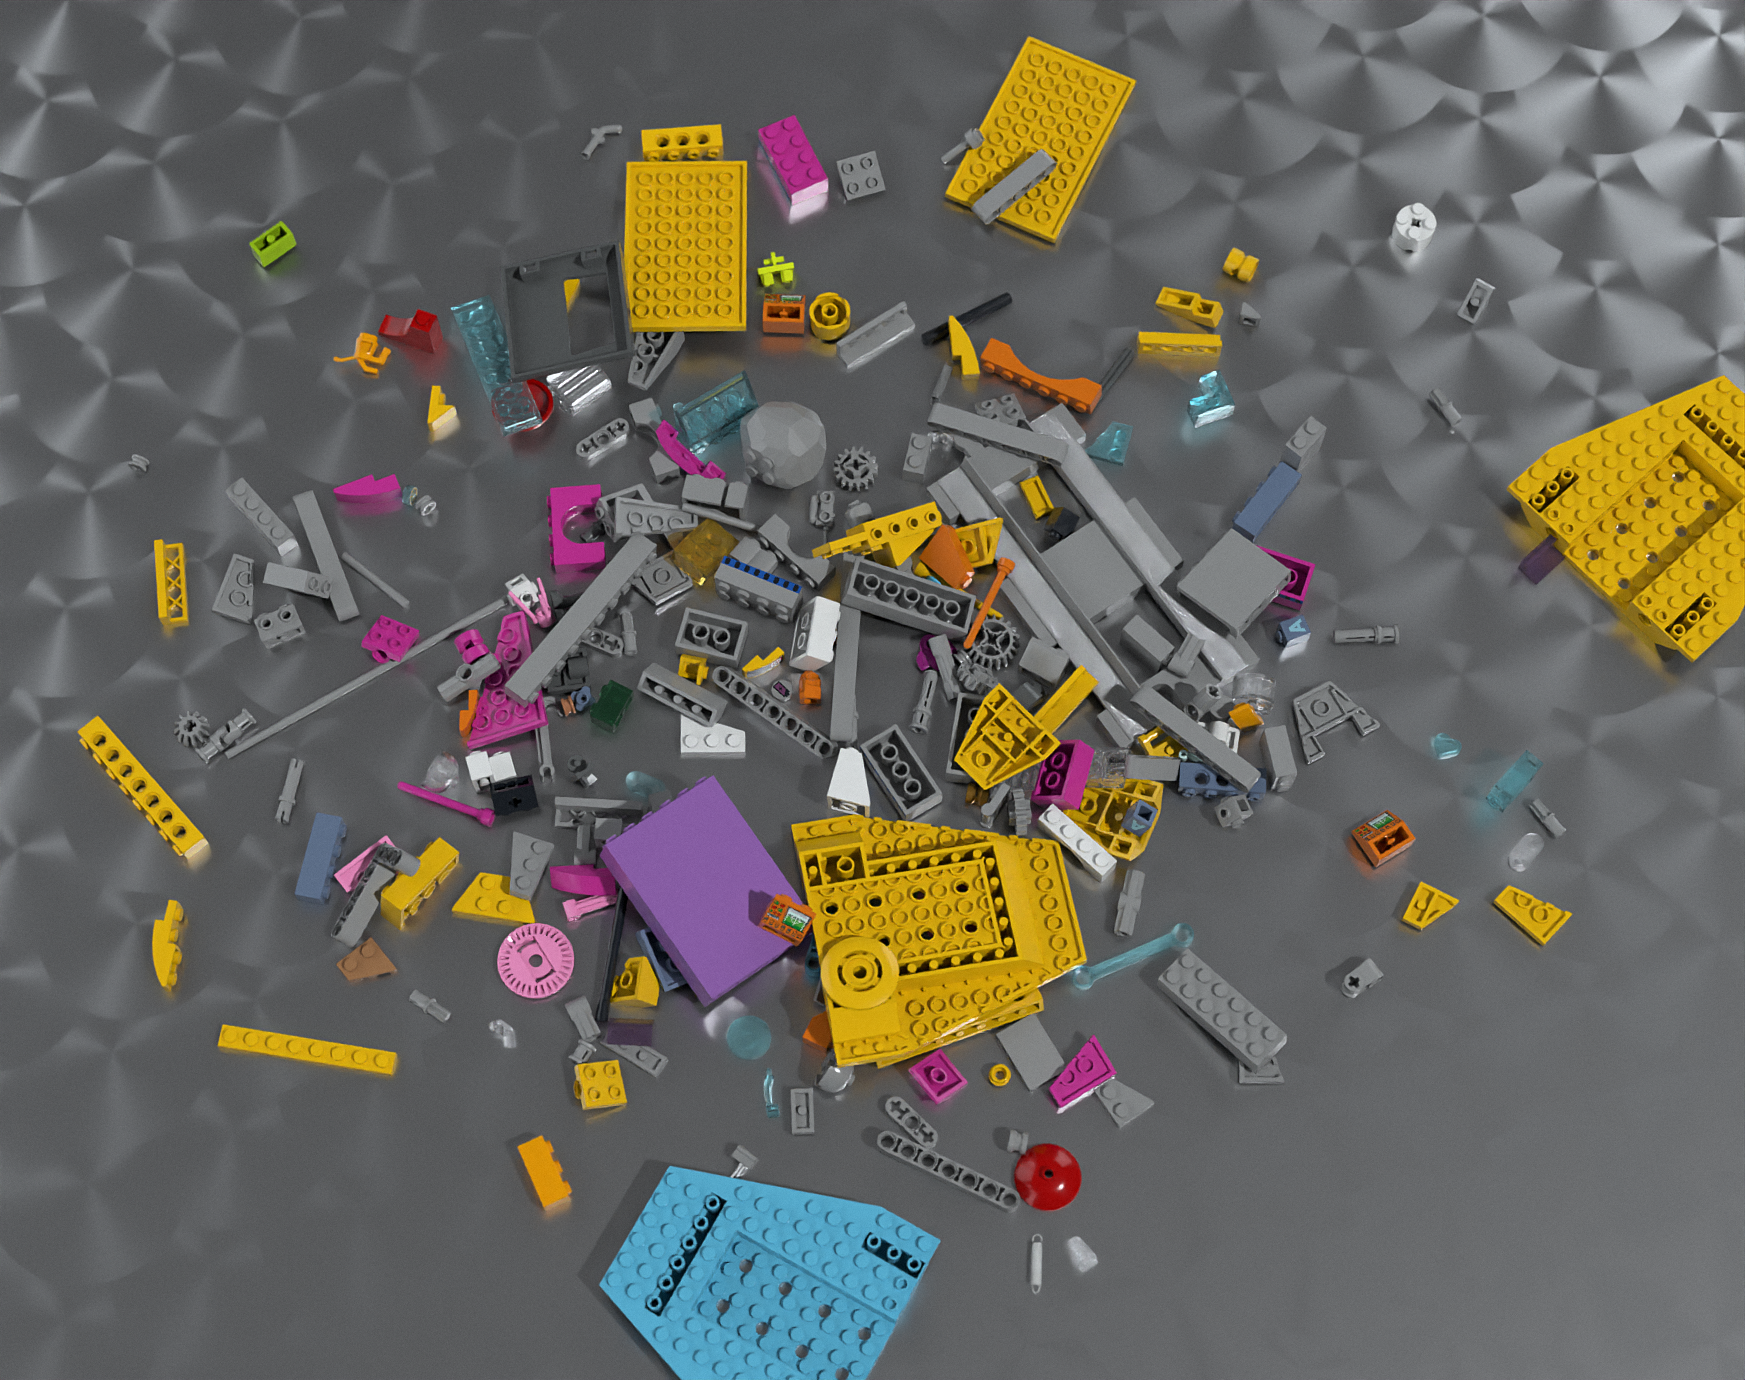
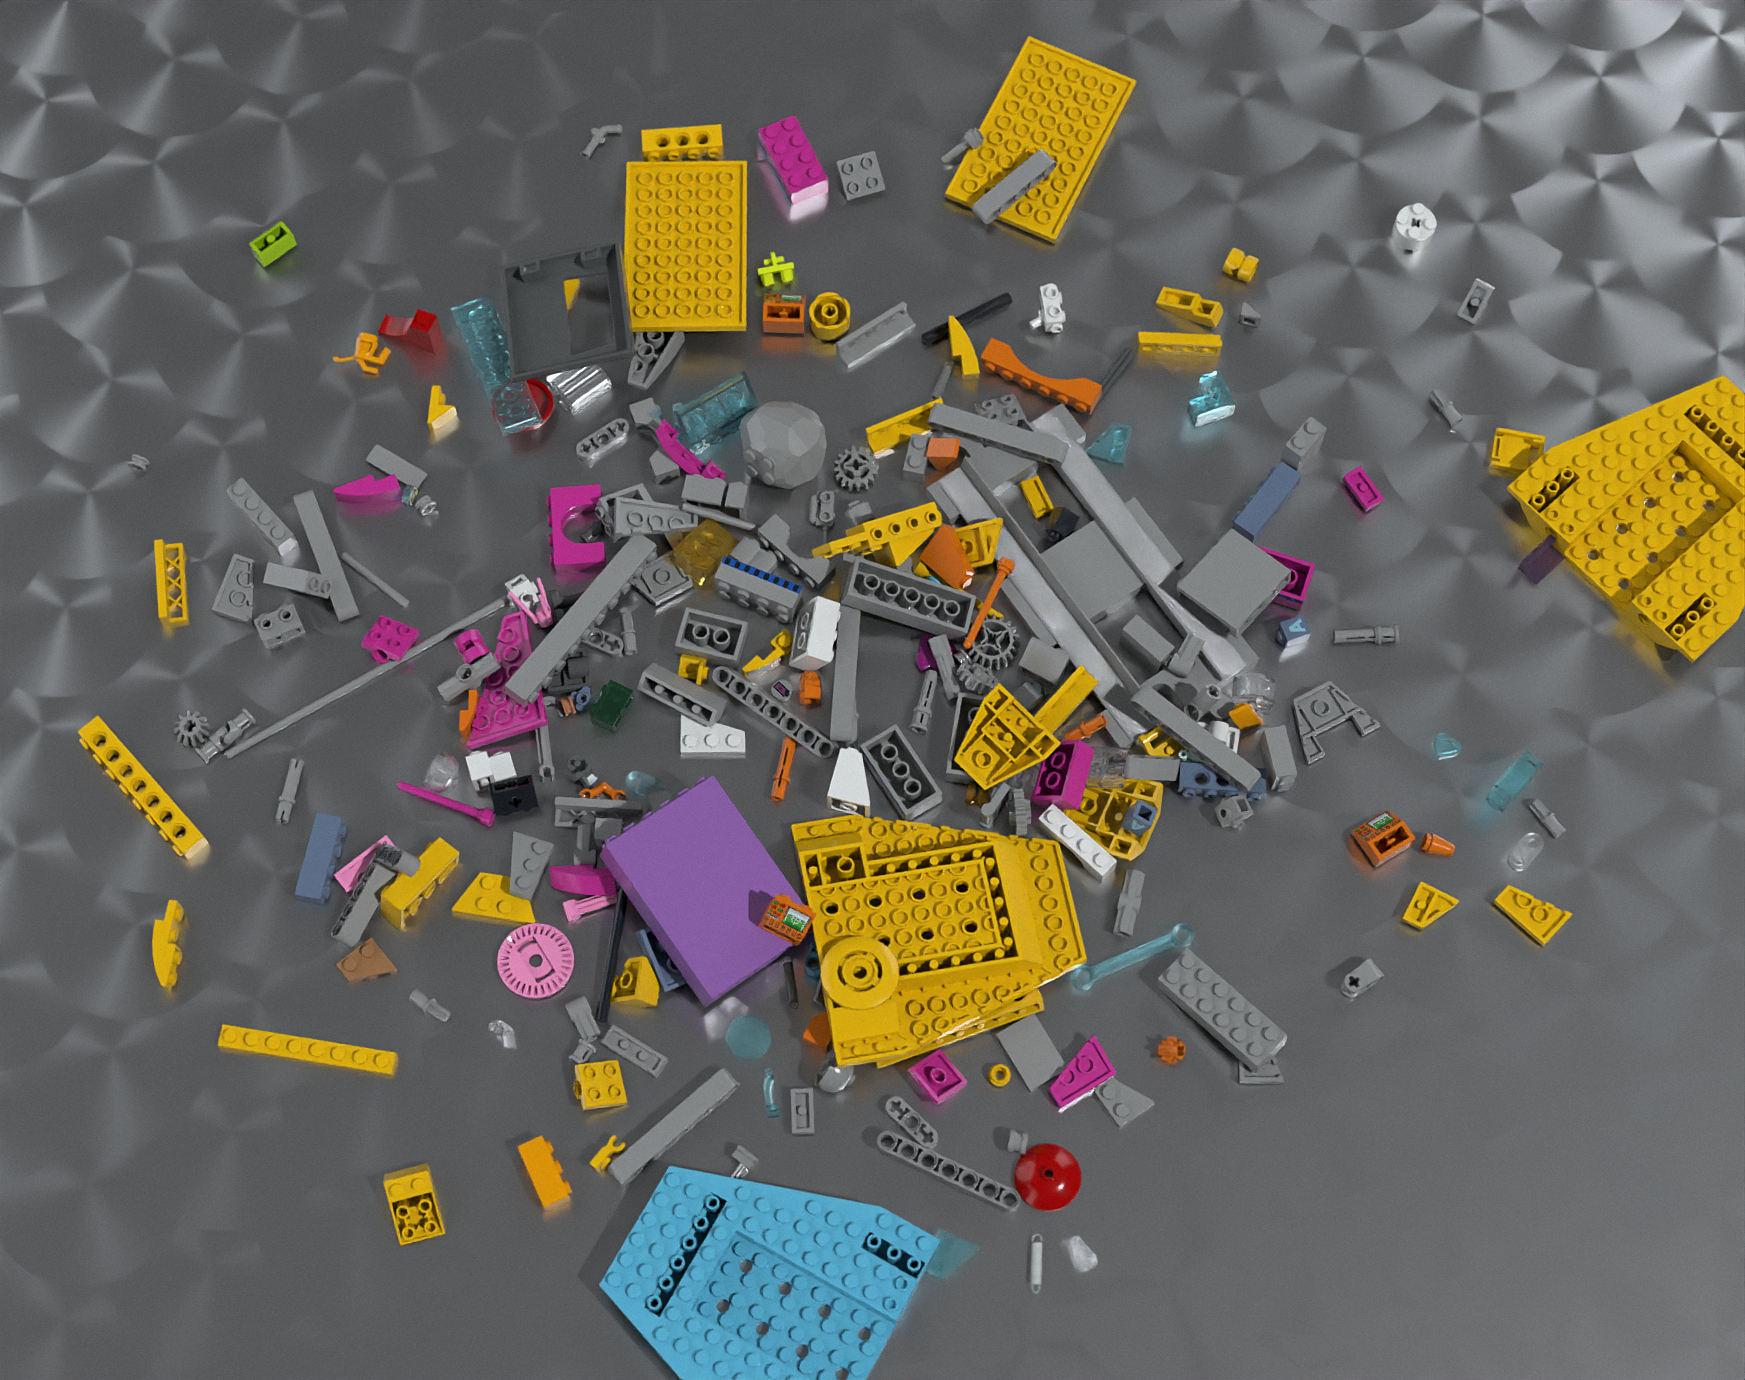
(395, 465): none -> light grey piece
(414, 1204): none -> yellow slope
(602, 787): none -> orange arm
(602, 1159): none -> yellow plate
(630, 1031): clear purple panel -> none
(673, 1126): none -> light grey beam
(780, 780): none -> orange pin
(784, 642): none -> yellow plate
(790, 982): none -> light grey piece
(899, 429): none -> yellow fence
(942, 451): none -> orange slope
(949, 1255): none -> clear light blue wing
(1050, 314): none -> white brick
(1086, 728): none -> orange pin
(1171, 1050): none -> orange gear
(1363, 488): none -> dark pink plate
(1436, 845): none -> orange cone
(1513, 448): none -> yellow container

